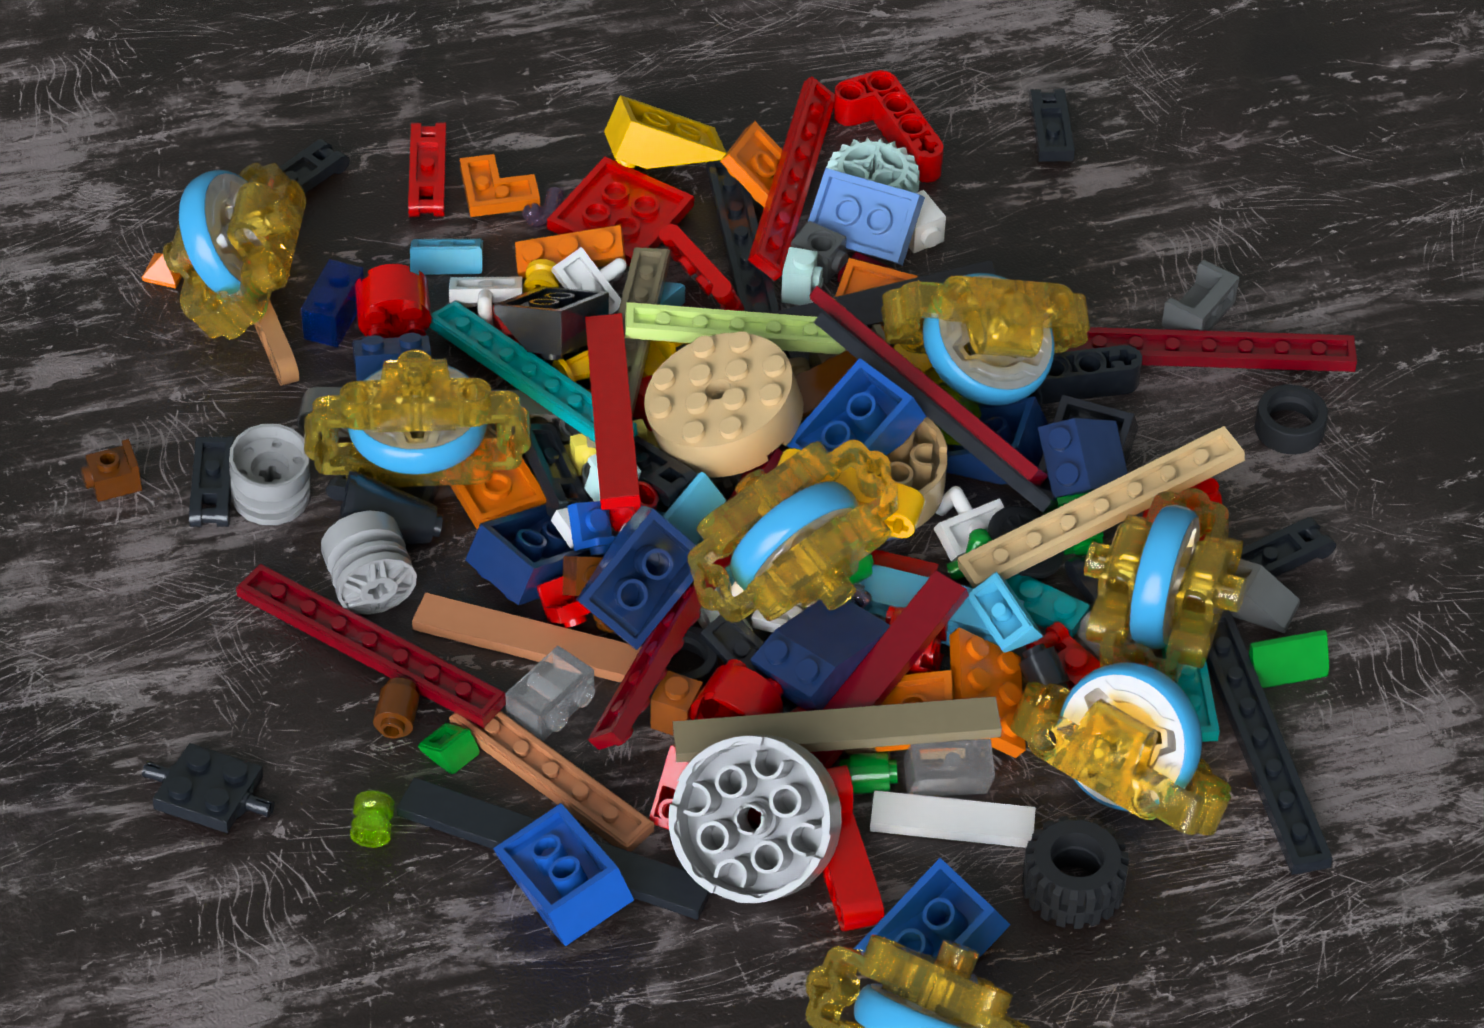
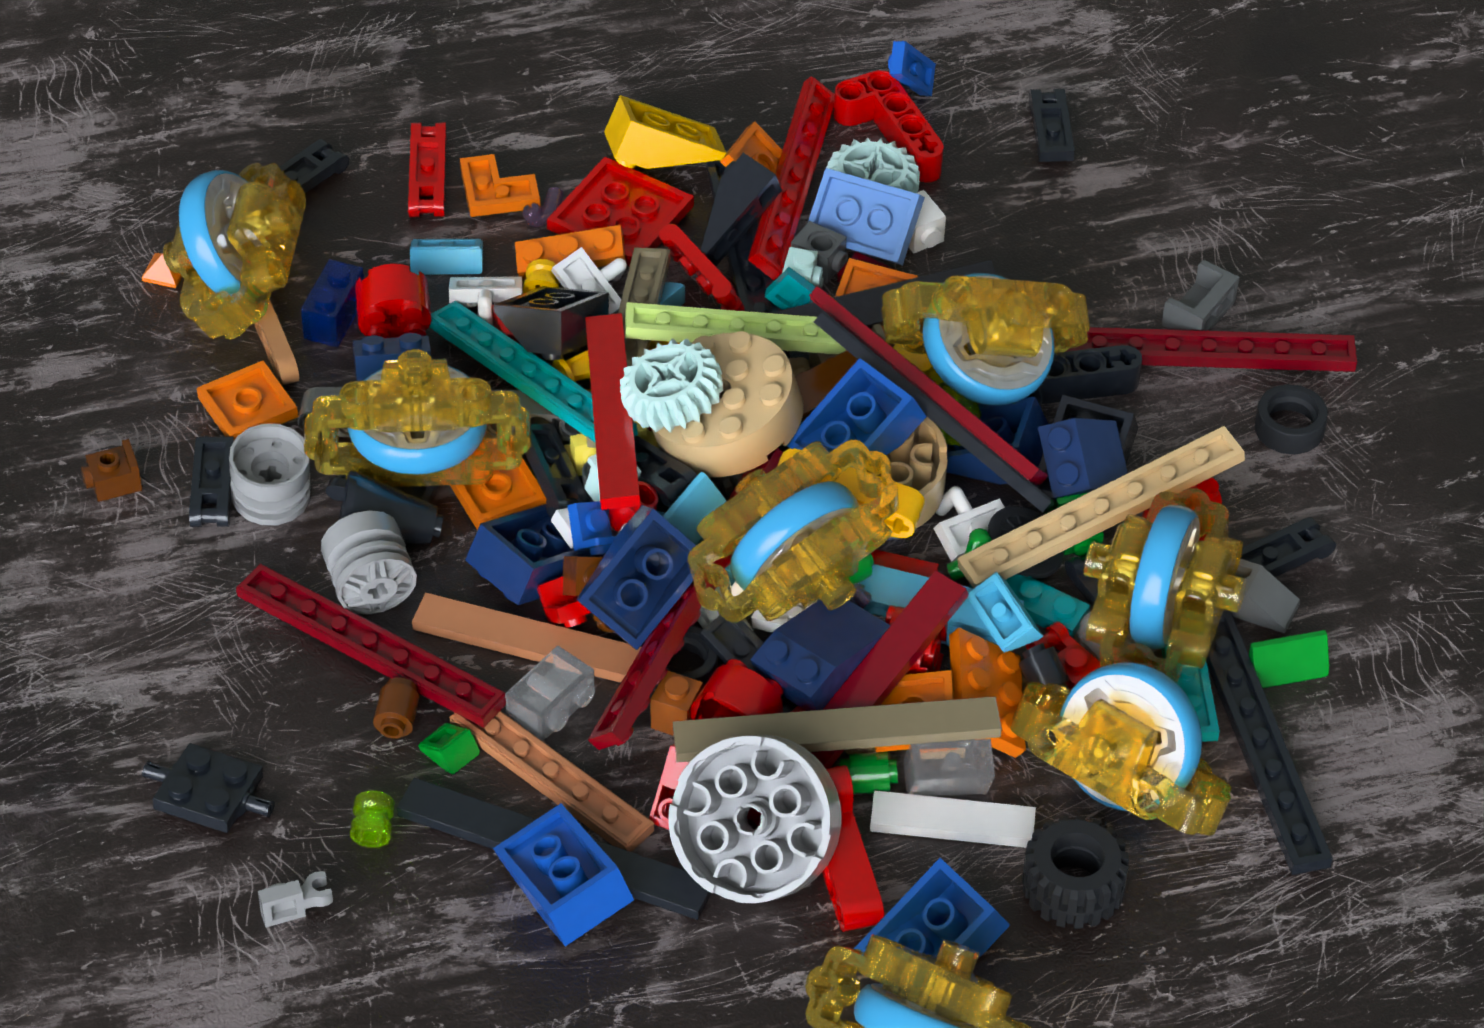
(247, 400): none -> orange plate
(289, 900): none -> light grey plate
(671, 385): none -> light aqua gear
(740, 200): none -> black slope
(789, 290): none -> teal plate
(911, 68): none -> blue plate

